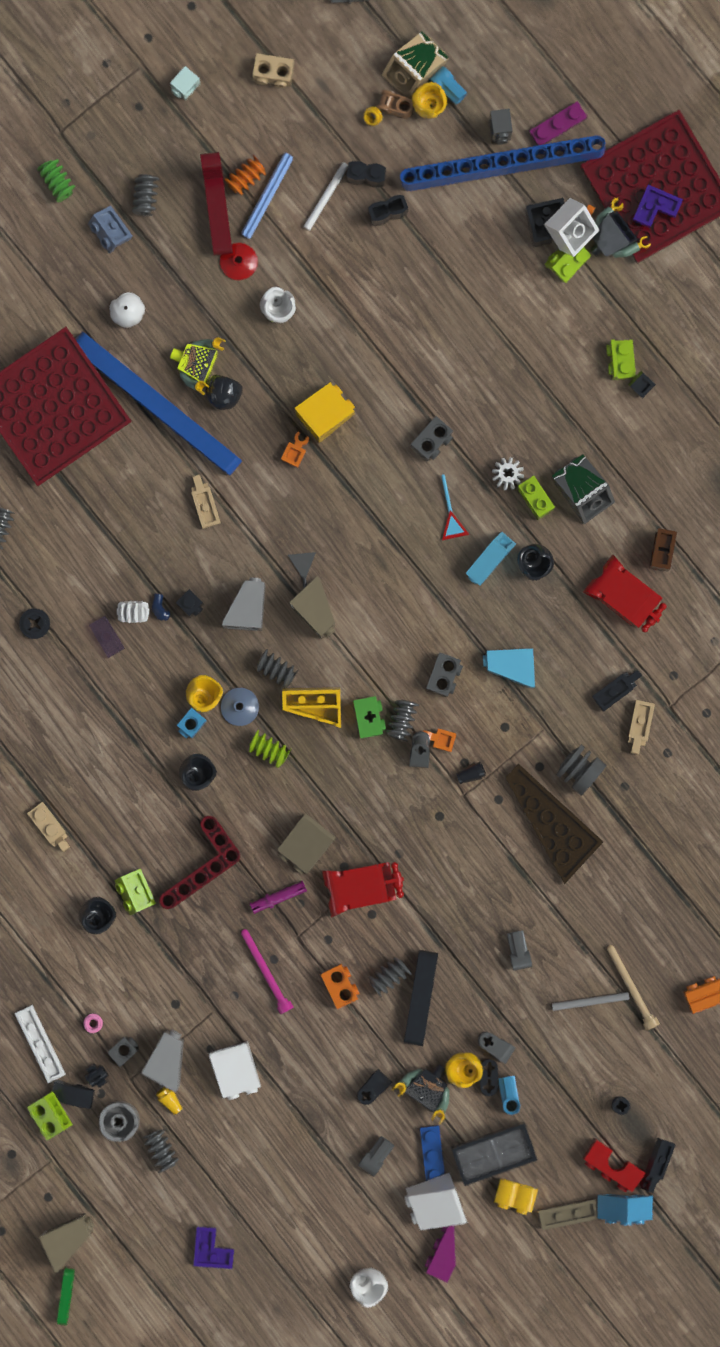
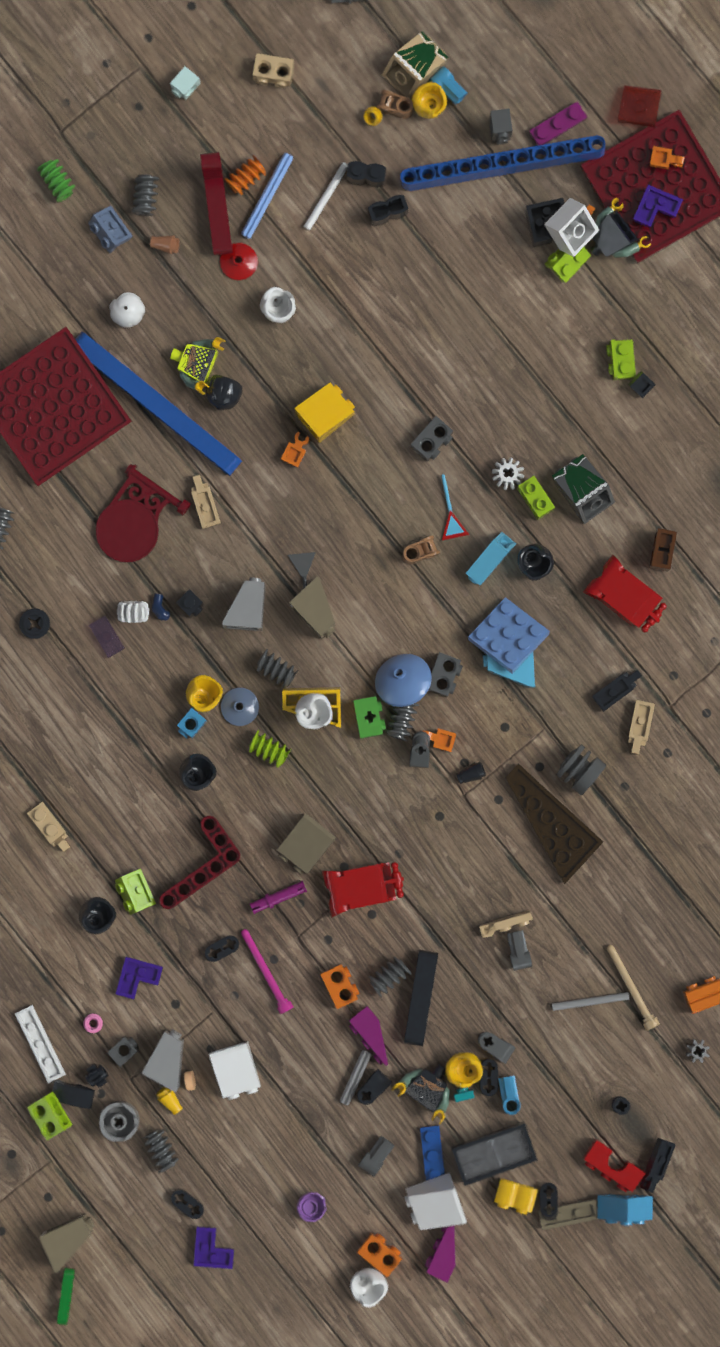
(128, 527): none -> dark red piece
(136, 971): none -> dark purple plate
(165, 243): none -> nougat cone
(189, 1080): none -> light nougat tile
(190, 1200): none -> black beam
(223, 953): none -> black beam
(311, 1206): none -> medium lavender hair
(313, 711): none -> white piece
(355, 1077): none -> light grey axle
(369, 1028): none -> magenta slope
(376, 1258): none -> orange brick
(407, 687): none -> medium blue dish
(422, 550): none -> medium nougat piece
(463, 1094): none -> teal plate
(505, 923): none -> tan hinge
(508, 635): none -> medium blue plate
(544, 1201): none -> black beam
(639, 106): none -> clear red tile
(662, 158): none -> orange plate
(702, 1053): none -> light grey gear

